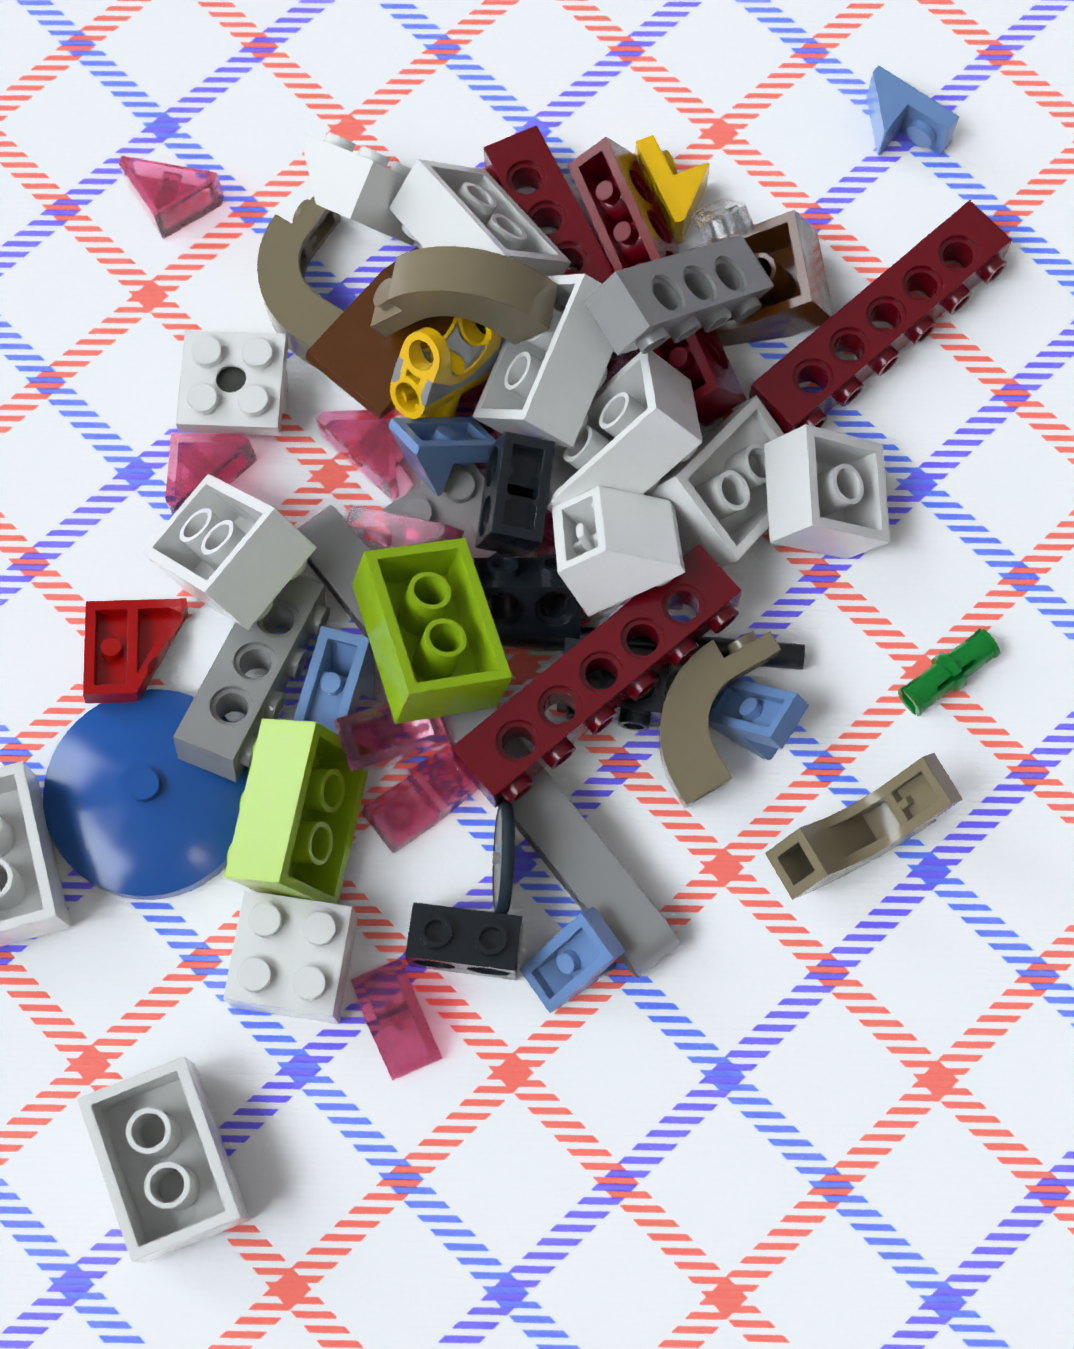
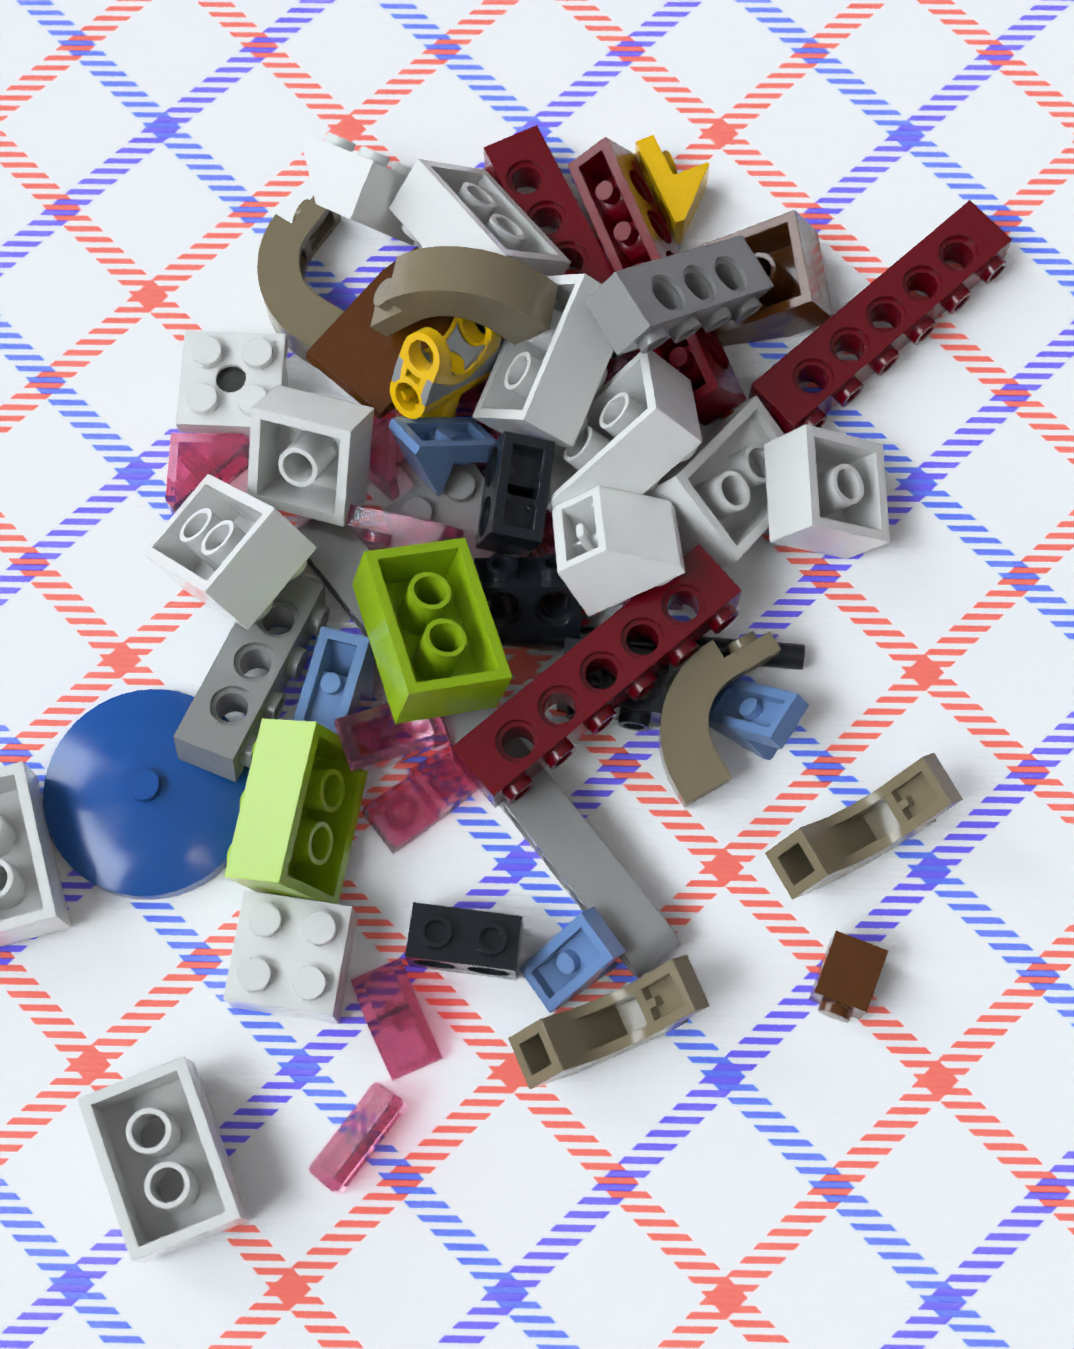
(127, 645): red wing -> none
(171, 193): clear pink slope -> none
(309, 454): none -> white brick
(357, 1138): none -> clear pink slope
(503, 858): black wheel -> none
(610, 1024): none -> dark tan arch
(722, 220): clear beam -> none
(847, 977): none -> reddish brown brick
(899, 106): medium blue slope -> none
(949, 672): green pin -> none

